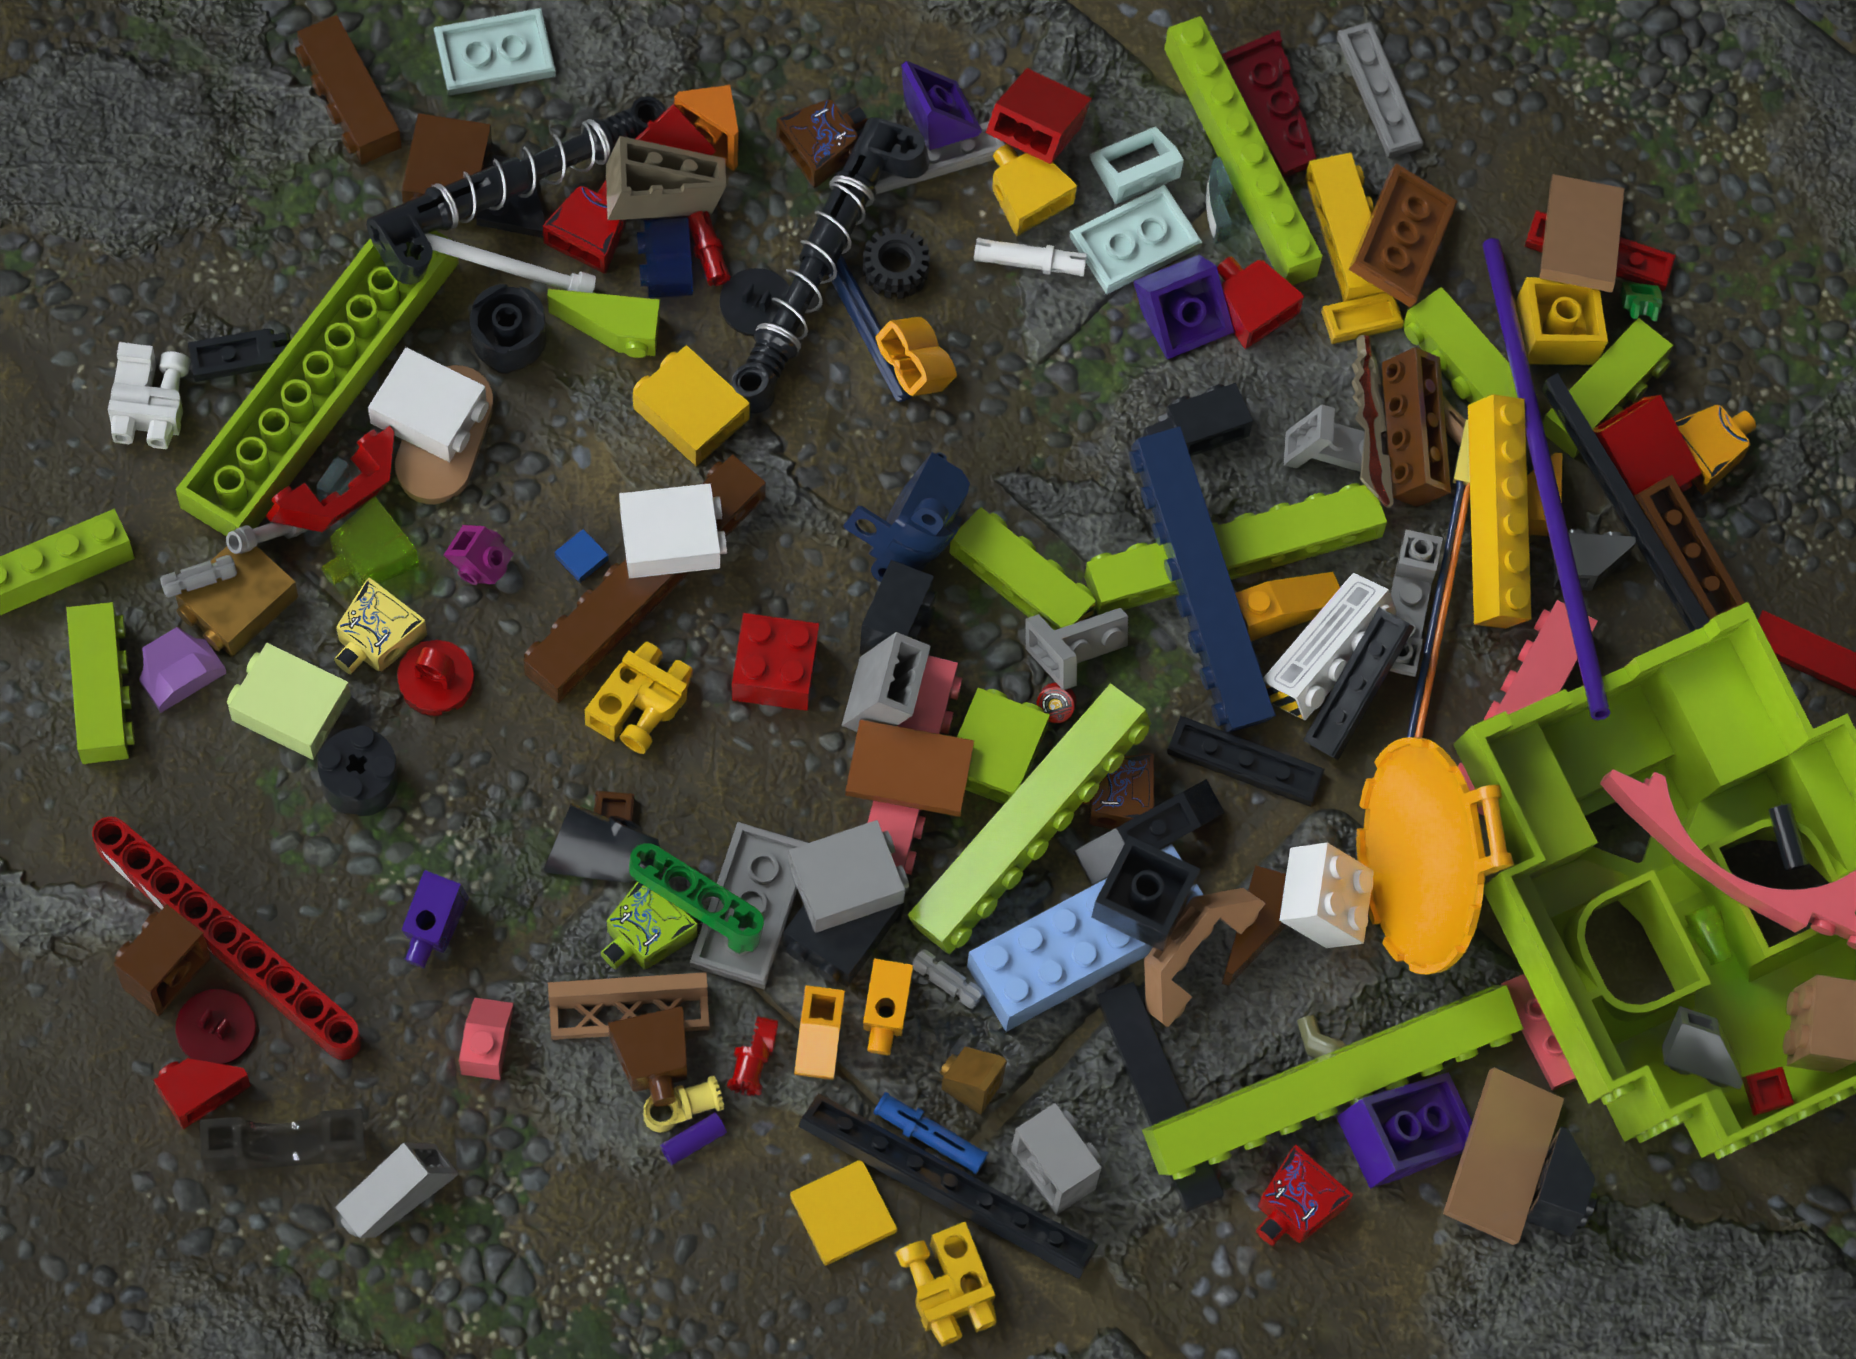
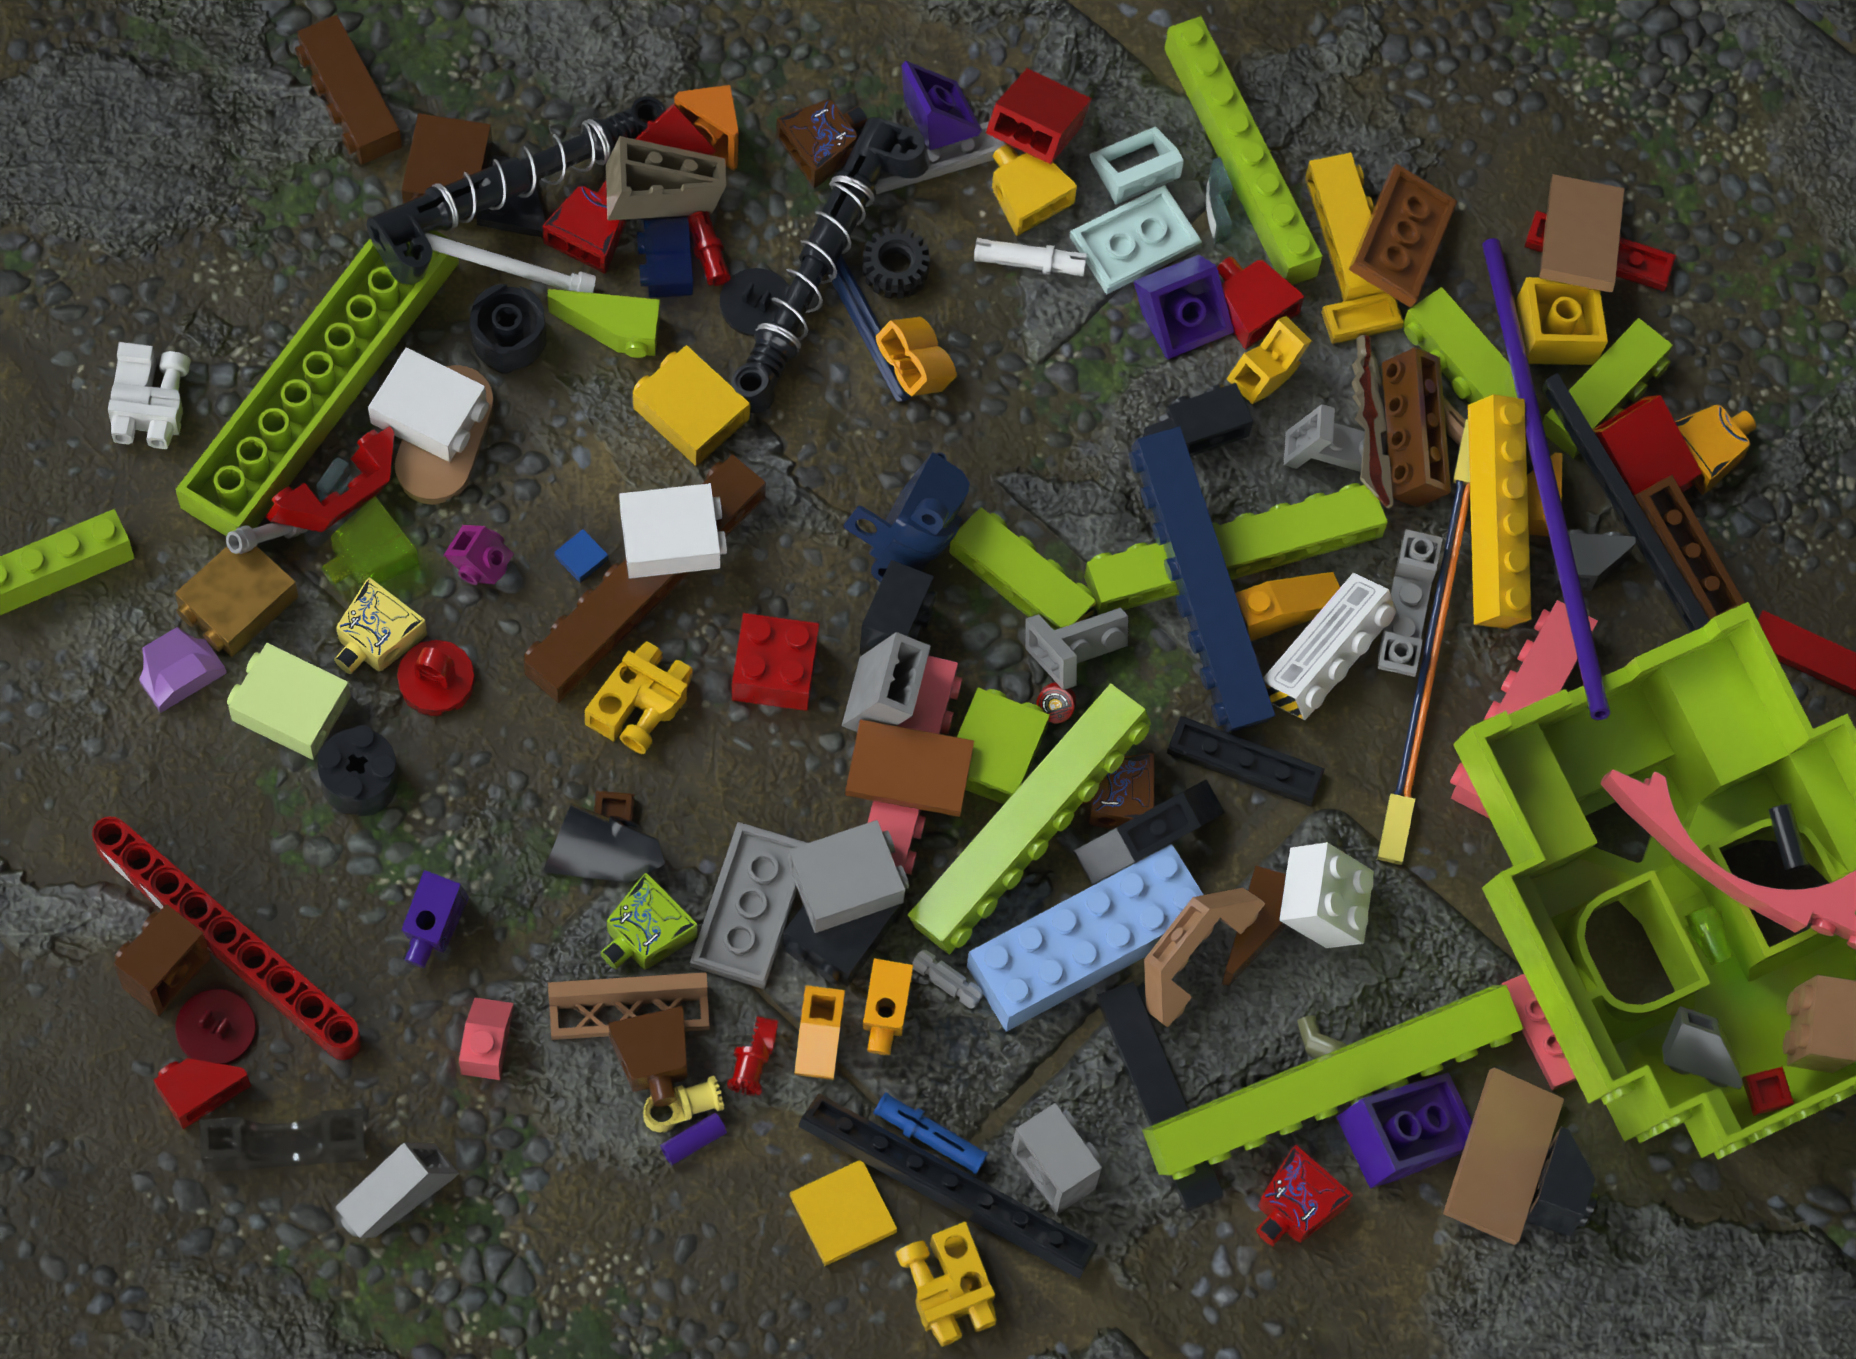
(98, 683): lime brick -> none
(198, 576): light grey axle -> none
(236, 353): black hinge -> none
(494, 52): light aqua tile -> none
(691, 900): green beam -> none
(973, 1077): pearl gold slope -> none
(1145, 893): black brick -> none
(1268, 91): dark red wing -> none
(1271, 363): none -> yellow brick
(1358, 683): black tile -> none
(1379, 90): light grey tile -> none
(1427, 853): light orange dish -> none
(1641, 299): green plate -> none

